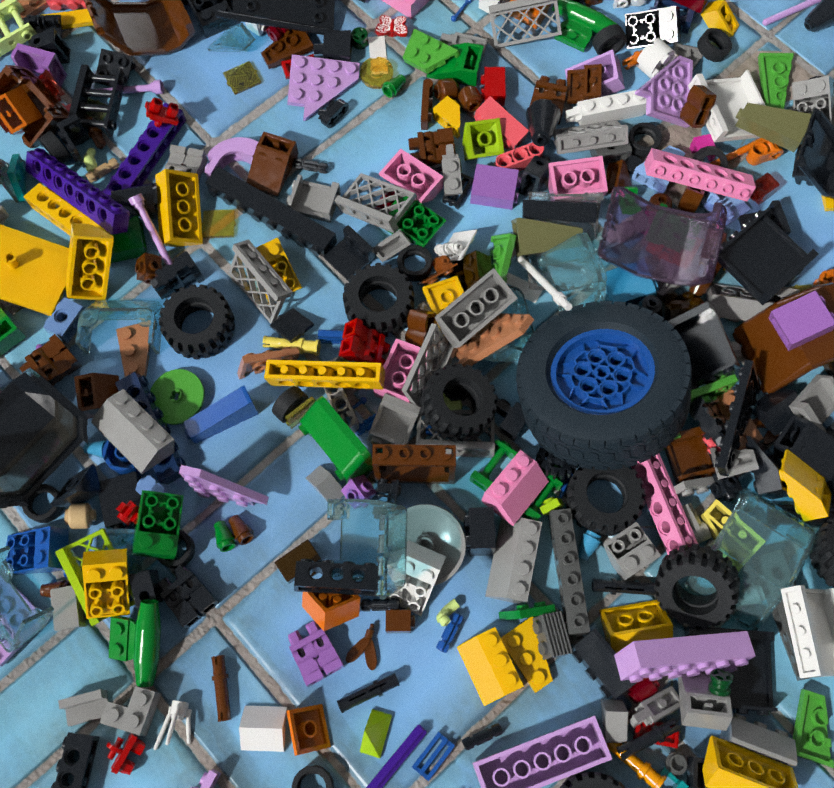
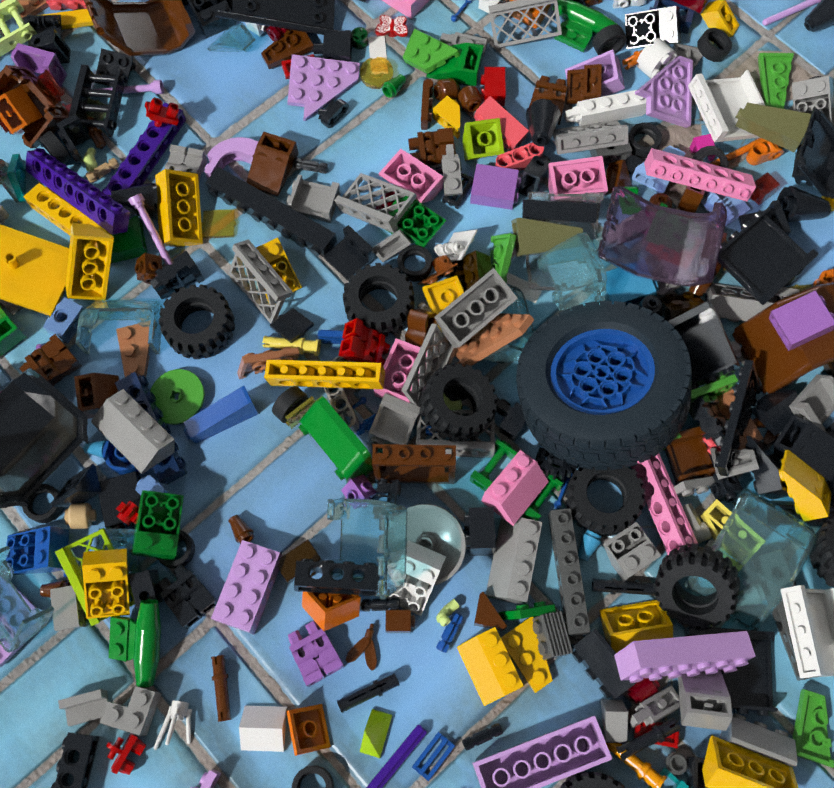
(209, 485): lavender wing -> none
(224, 538): green cone -> none
(242, 78): clear yellow piece -> none
(247, 587): none -> lavender brick
(325, 483): light grey slope -> none
(487, 615): none -> reddish brown slope
(551, 504): lime plate -> none
(558, 297): white bar -> none
(698, 104): reddish brown brick -> none
(720, 682): dark green wheel -> none
(801, 205): none -> black cone

